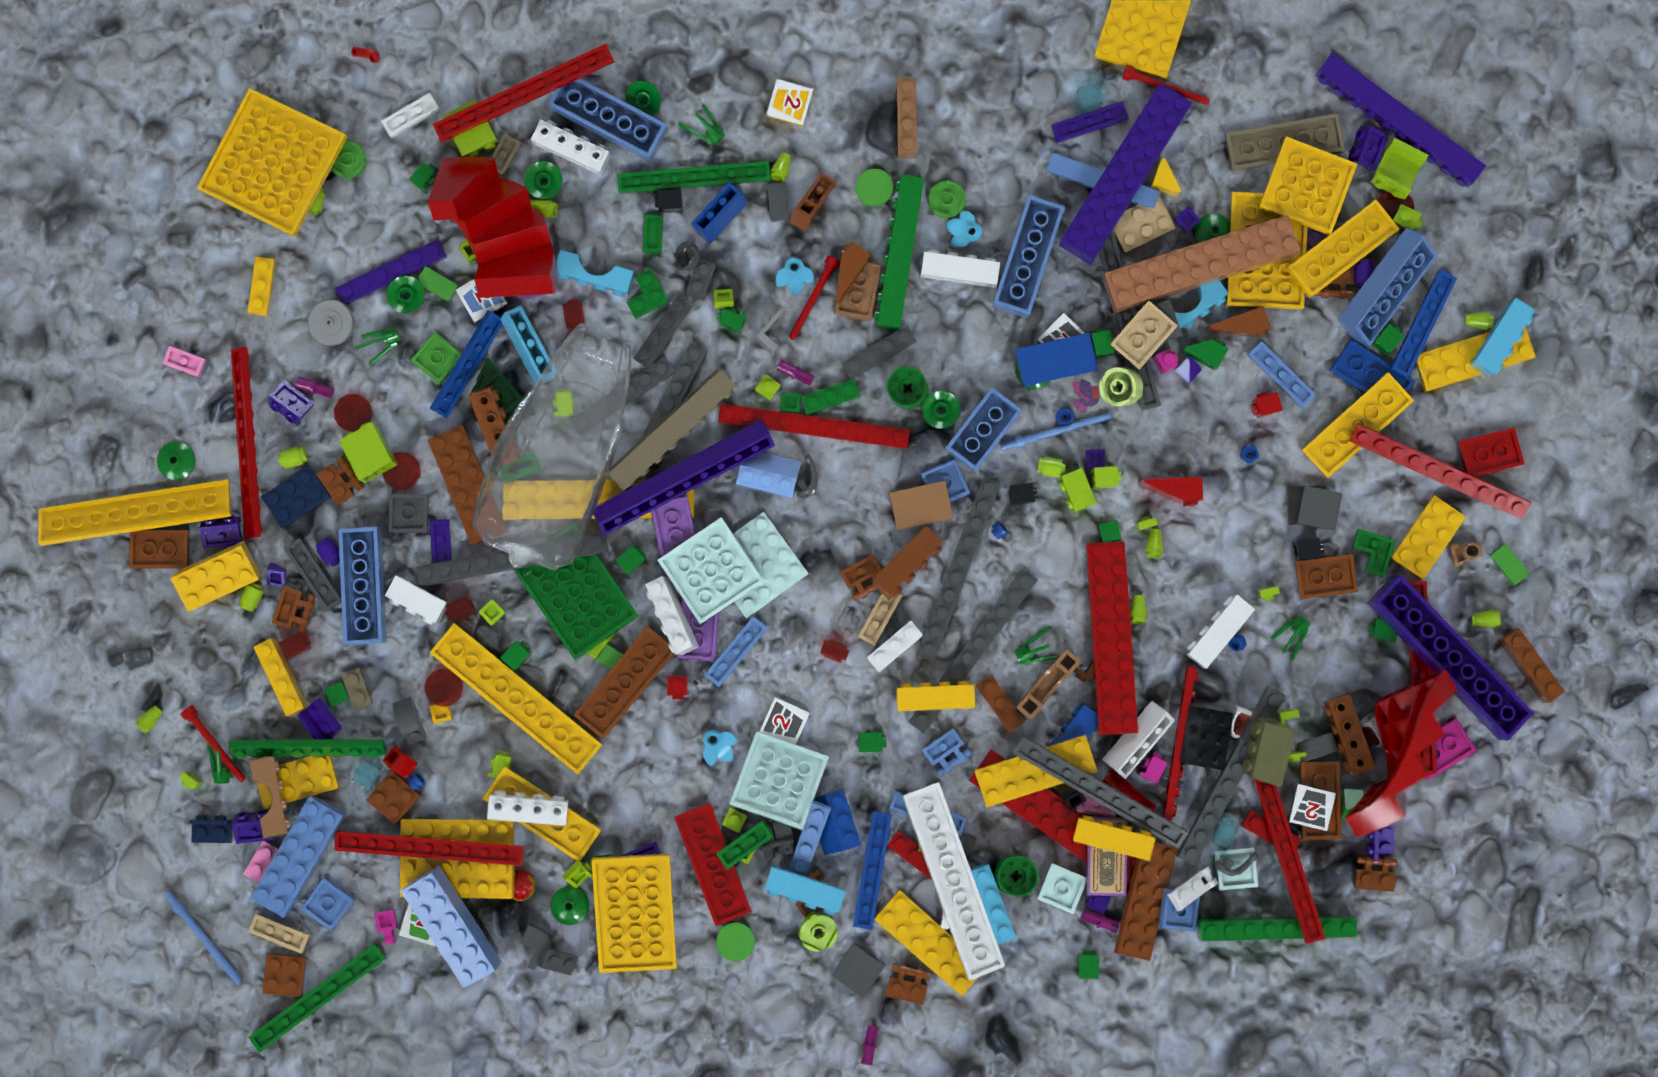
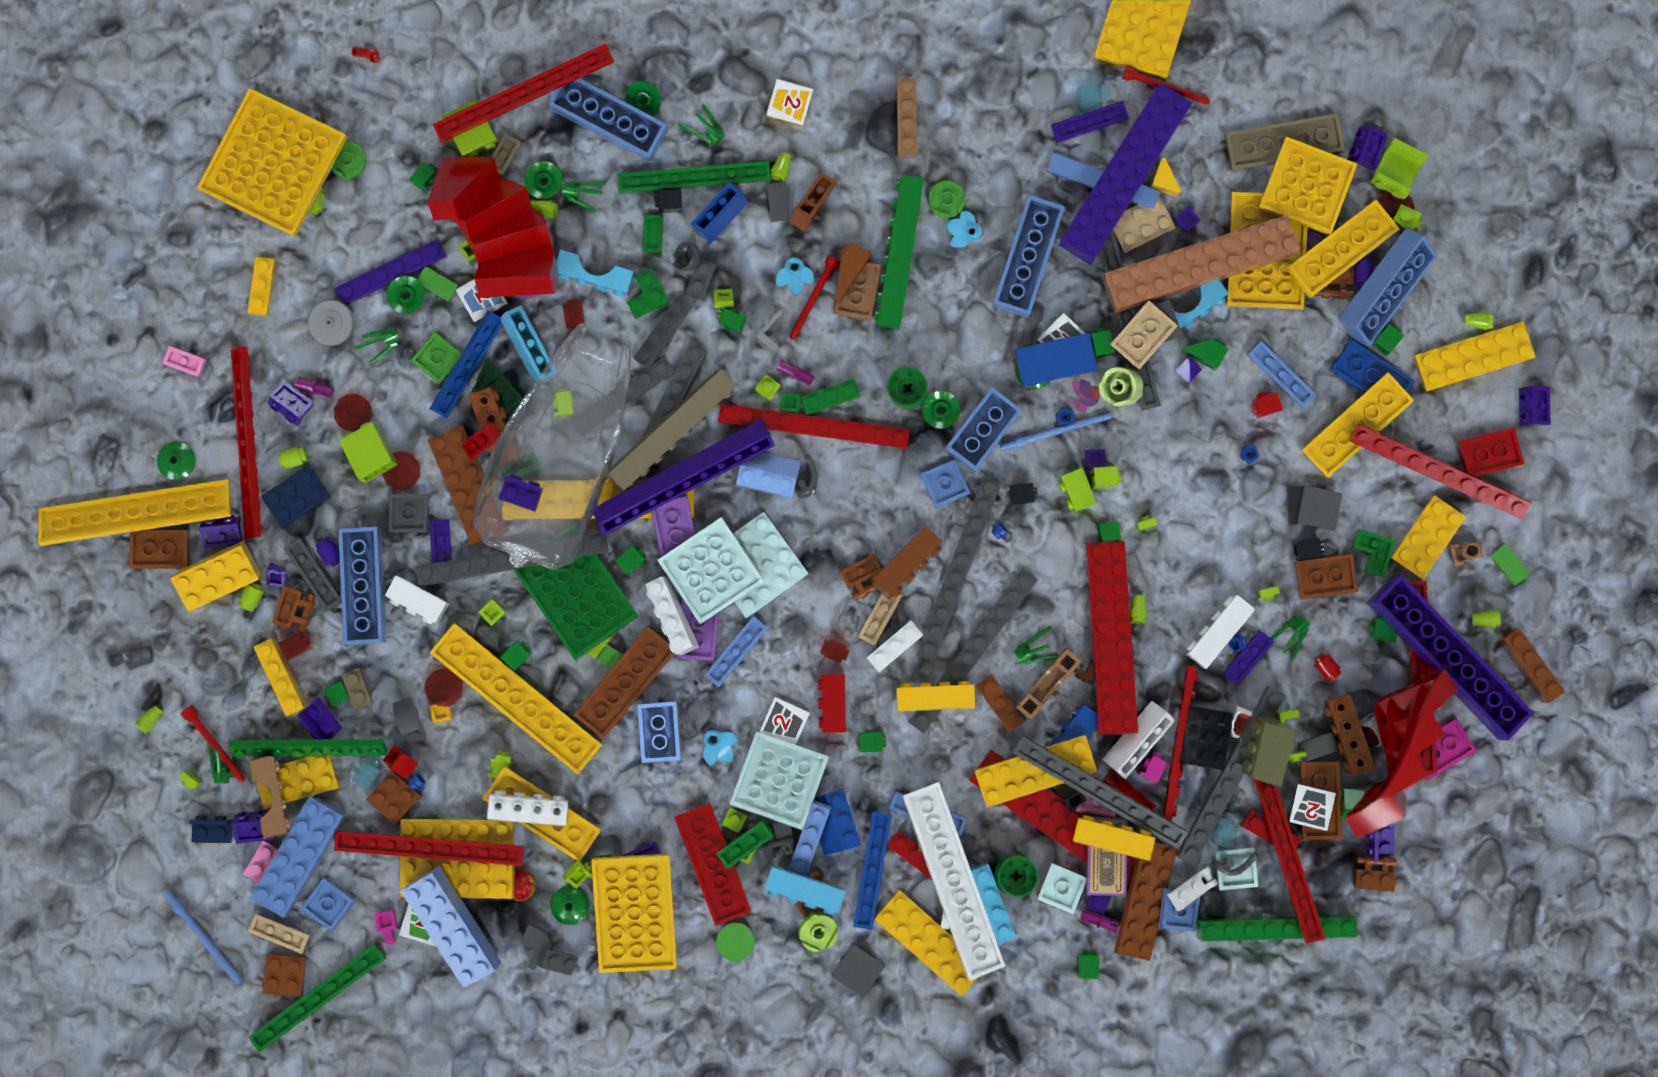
(336, 485): dark orange plate -> none
(410, 115): white tile -> none
(460, 609): clear red brick -> none
(481, 441): none -> red plate
(521, 493): none -> dark purple bracket
(571, 147): white brick -> none
(573, 190): none -> green plant
(659, 732): none -> light blue brick
(677, 686): red brick -> none
(832, 703): none -> red brick
(869, 1045): magenta axle -> none
(874, 187): bright green tile -> none
(879, 352): dark grey plate -> none
(905, 989): dark orange plate -> none
(921, 505): medium nougat tile -> none
(943, 747): medium blue plate -> none
(960, 269): white brick -> none
(1051, 467): lime brick -> none
(1154, 545): lime cone -> none
(1166, 361): dark pink brick -> none
(1179, 490): red slope -> none
(1209, 221): green dish -> none
(1246, 324): dark orange slope -> none
(1248, 658): none -> dark purple tile
(1327, 667): none -> red brick
(1399, 120): dark purple brick -> none
(1423, 324): blue plate -> none
(1502, 337): medium azure brick -> none
(1534, 406): none -> dark purple bracket

